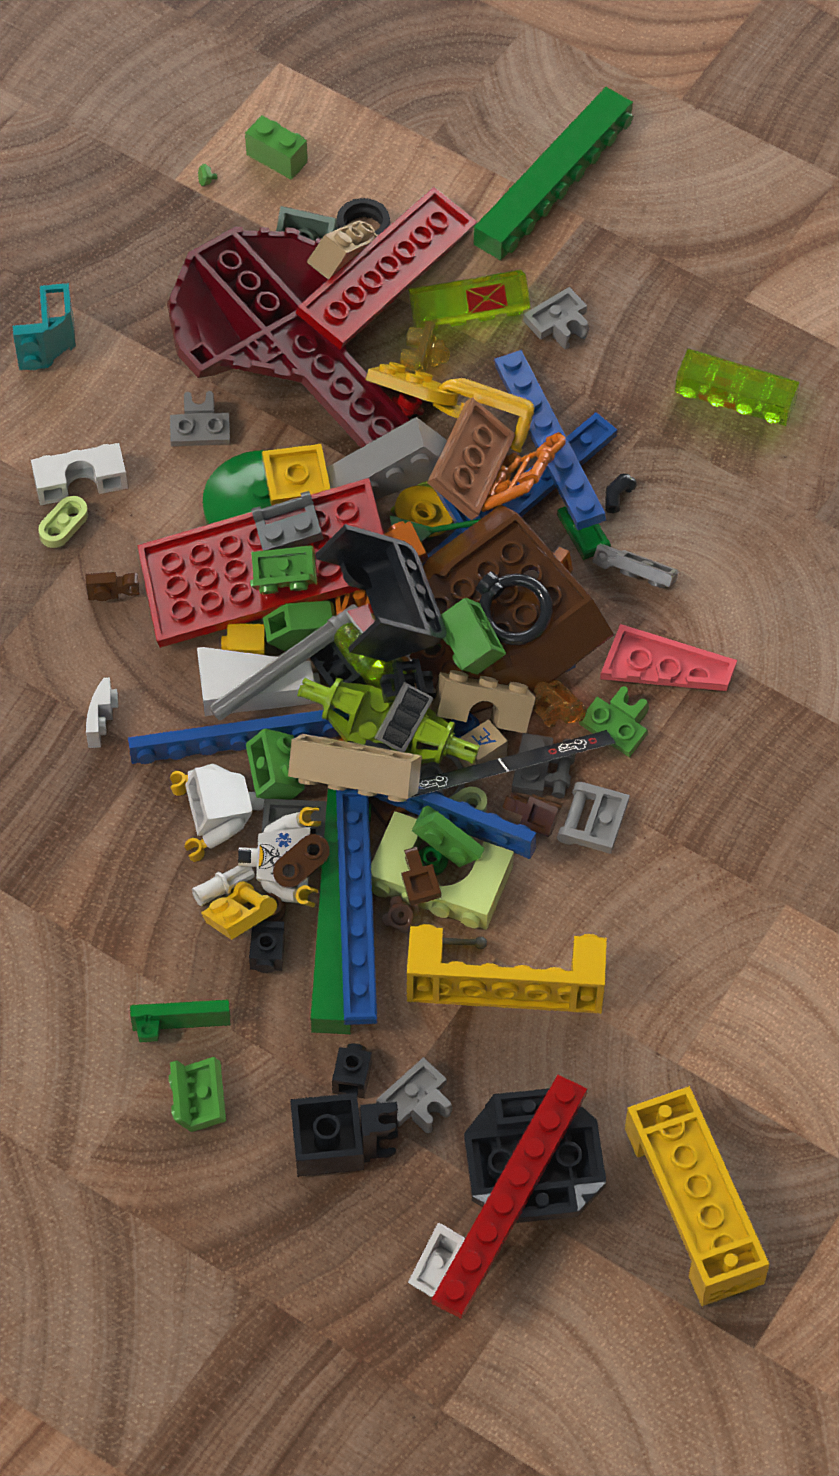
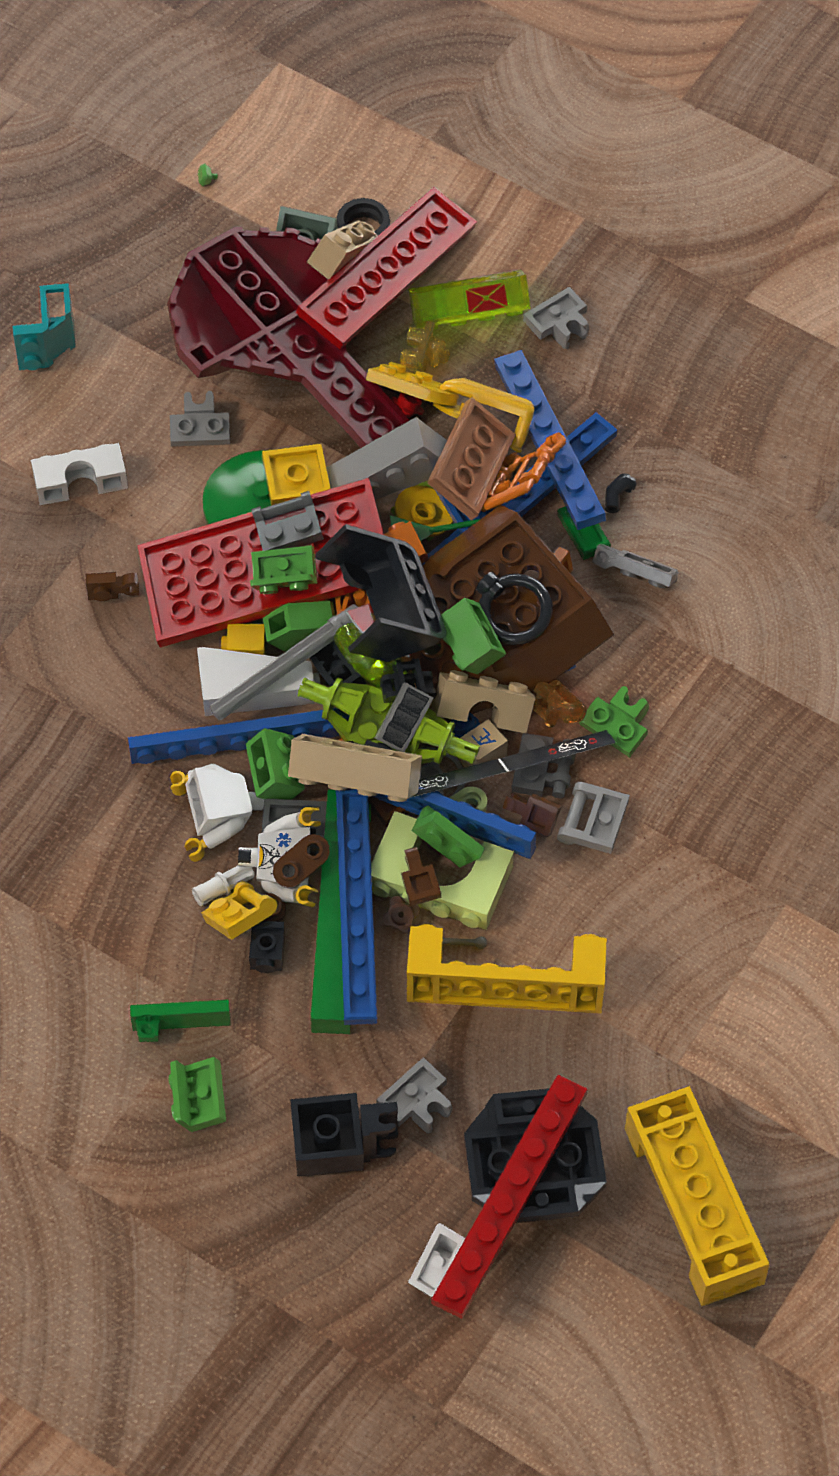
(61, 523): yellowish green plate -> none
(100, 711): white slope -> none
(276, 147): bright green brick -> none
(352, 1079): black brick -> none
(439, 865): green plate -> none
(553, 174): green brick -> none
(662, 661): coral wing -> none
(736, 387): clear neon green brick -> none

